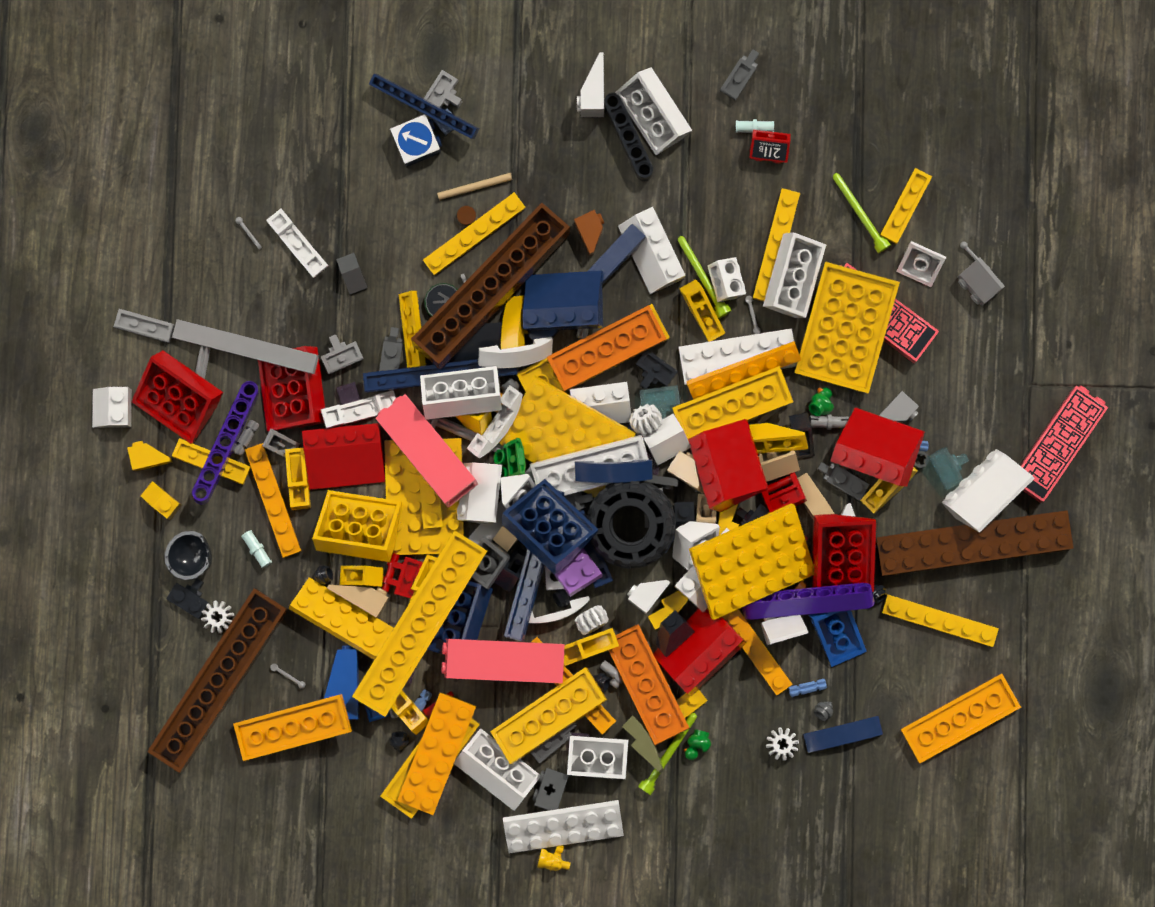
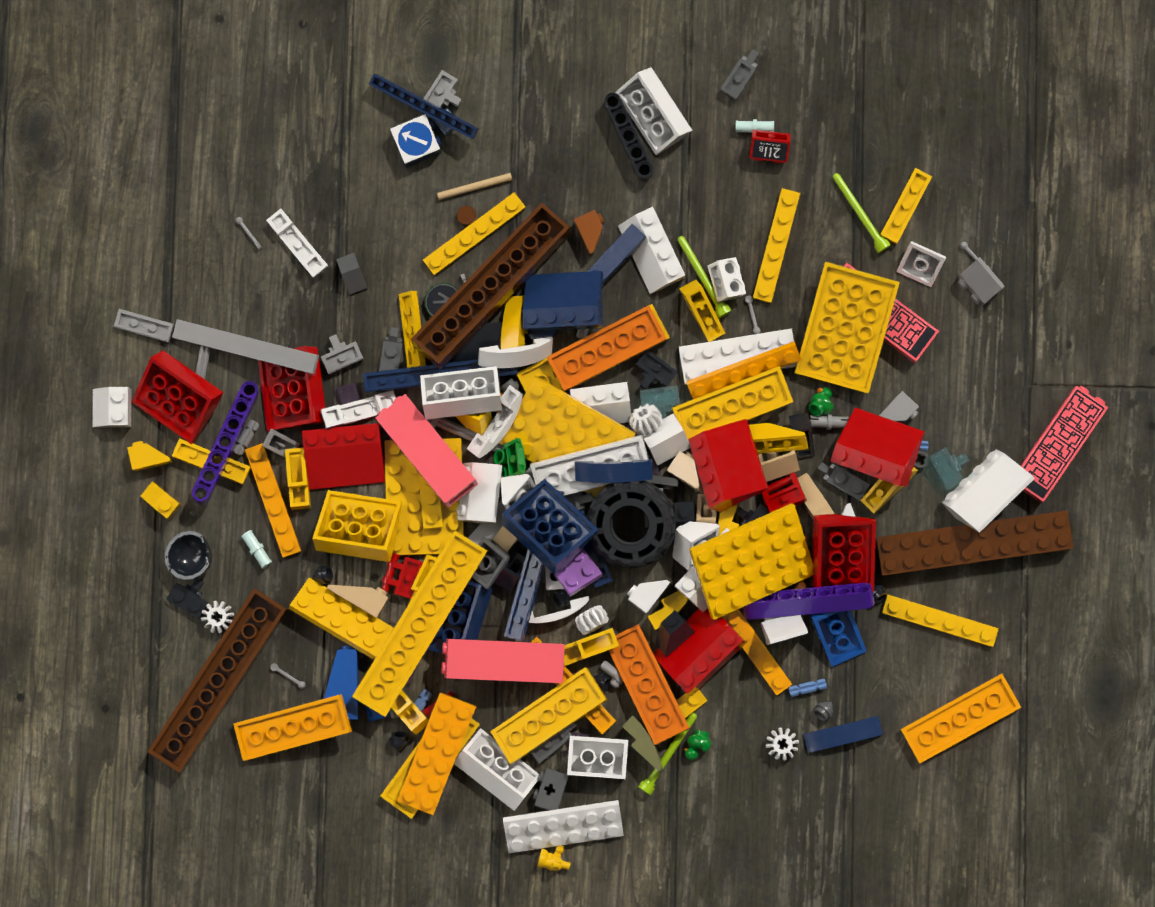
(361, 576): yellow slope -> none
(592, 93): white slope -> none
(794, 275): white brick -> none

